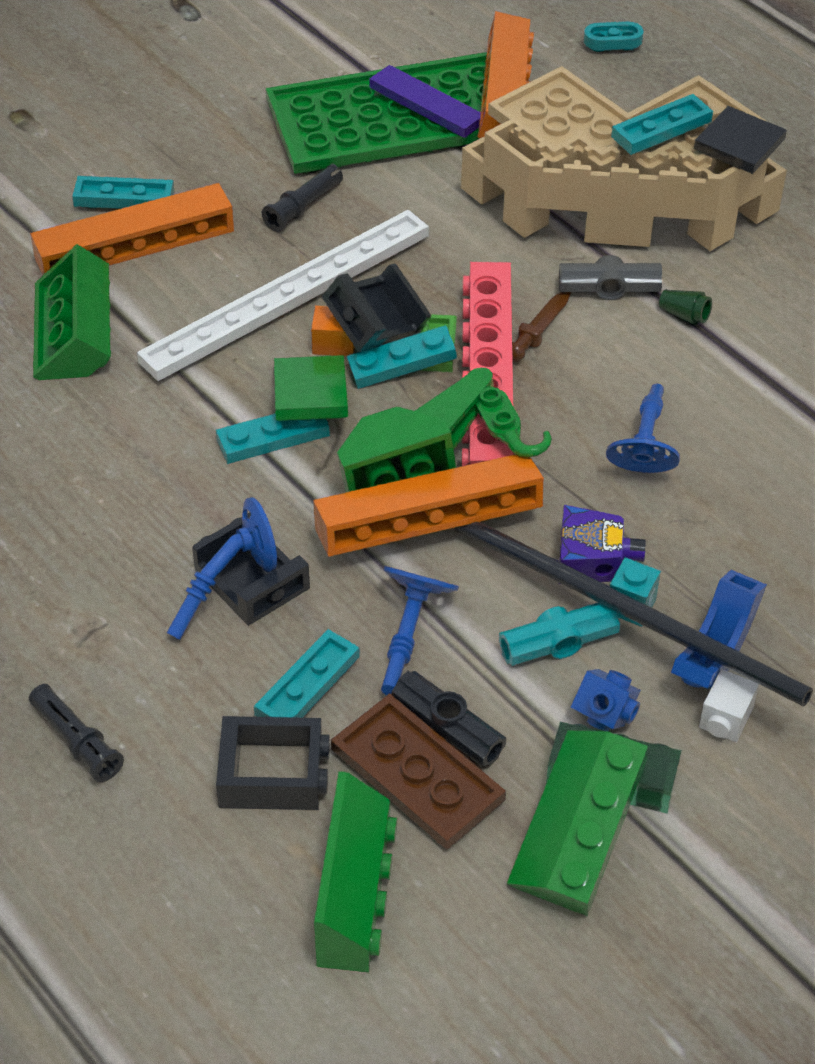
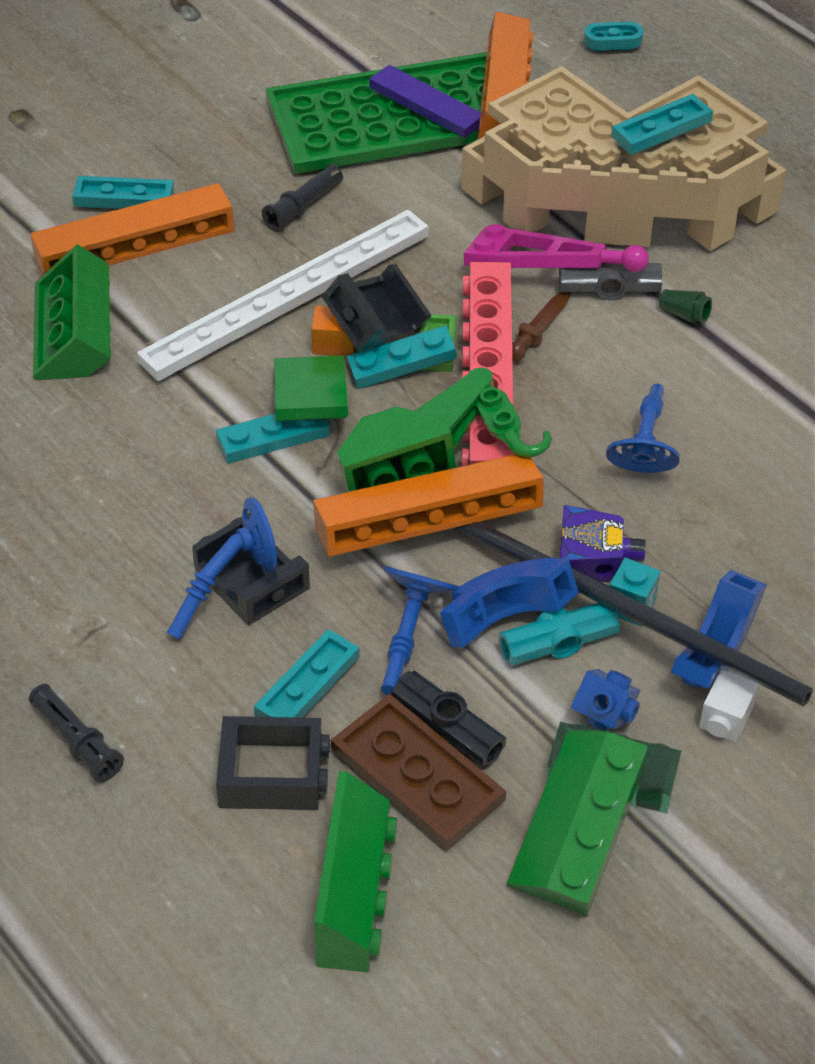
(495, 242): none -> dark pink plate
(505, 591): none -> blue arch
(740, 139): black tile -> none

